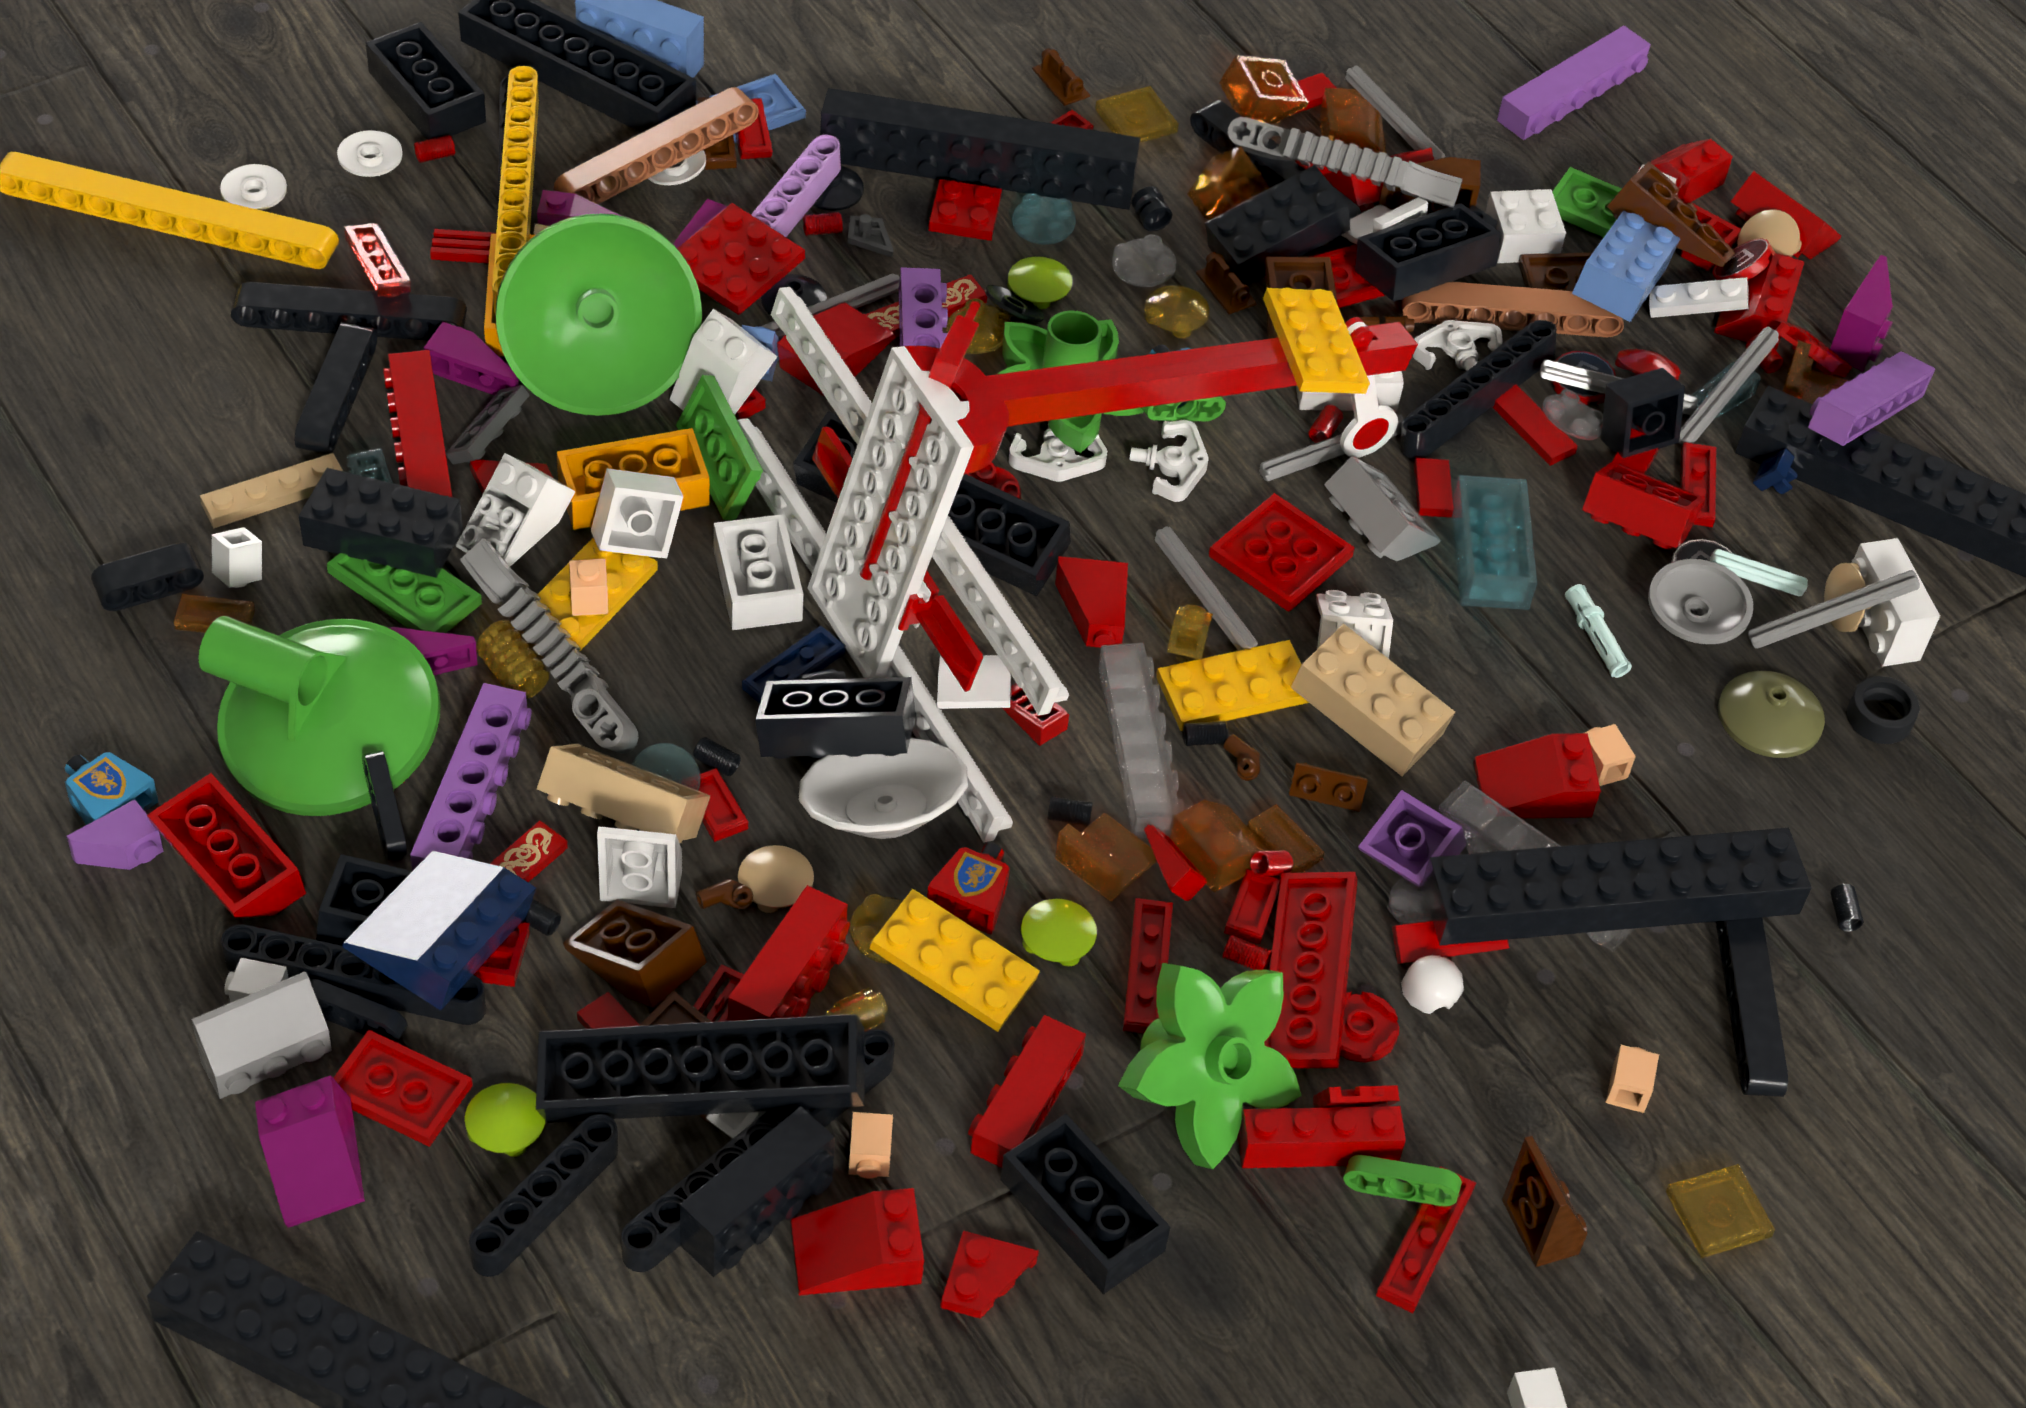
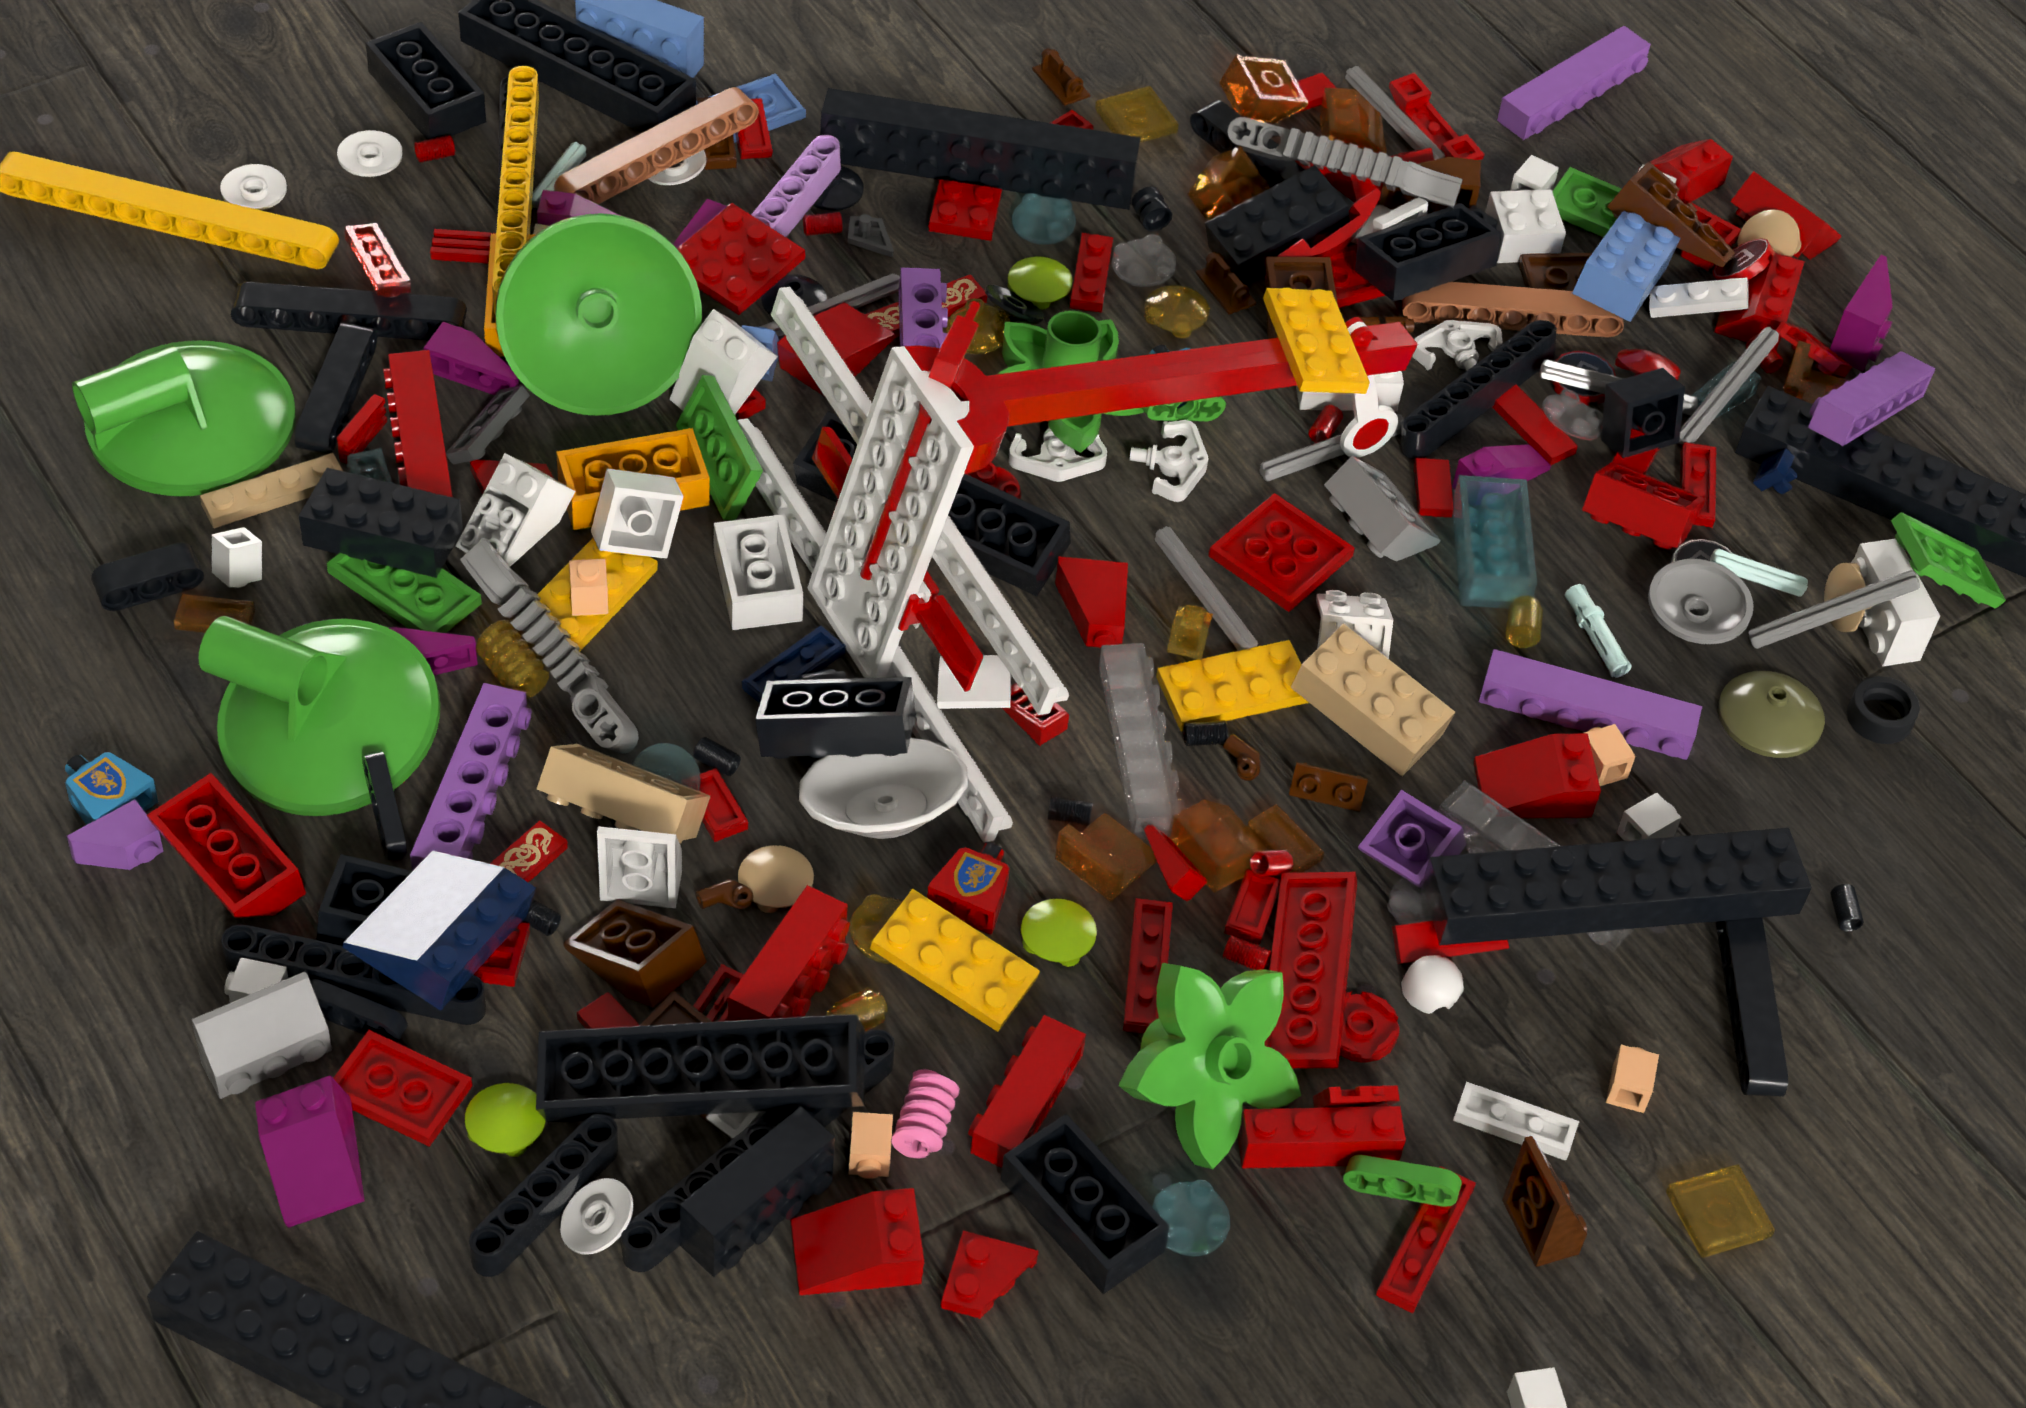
(187, 417): none -> bright green dish
(362, 428): none -> red tile
(570, 159): none -> light aqua axle
(596, 1216): none -> white dish
(925, 1114): none -> bright pink piece
(1091, 272): none -> red plate
(1195, 1217): none -> clear light blue dish
(1358, 214): none -> red slope
(1413, 99): none -> red slope
(1503, 462): none -> magenta slope
(1515, 1120): none -> white plate
(1524, 622): none -> clear yellow brick
(1535, 175): none -> white brick
(1590, 702): none -> medium lavender brick
(1649, 820): none -> white brick
(1947, 561): none -> bright green plate

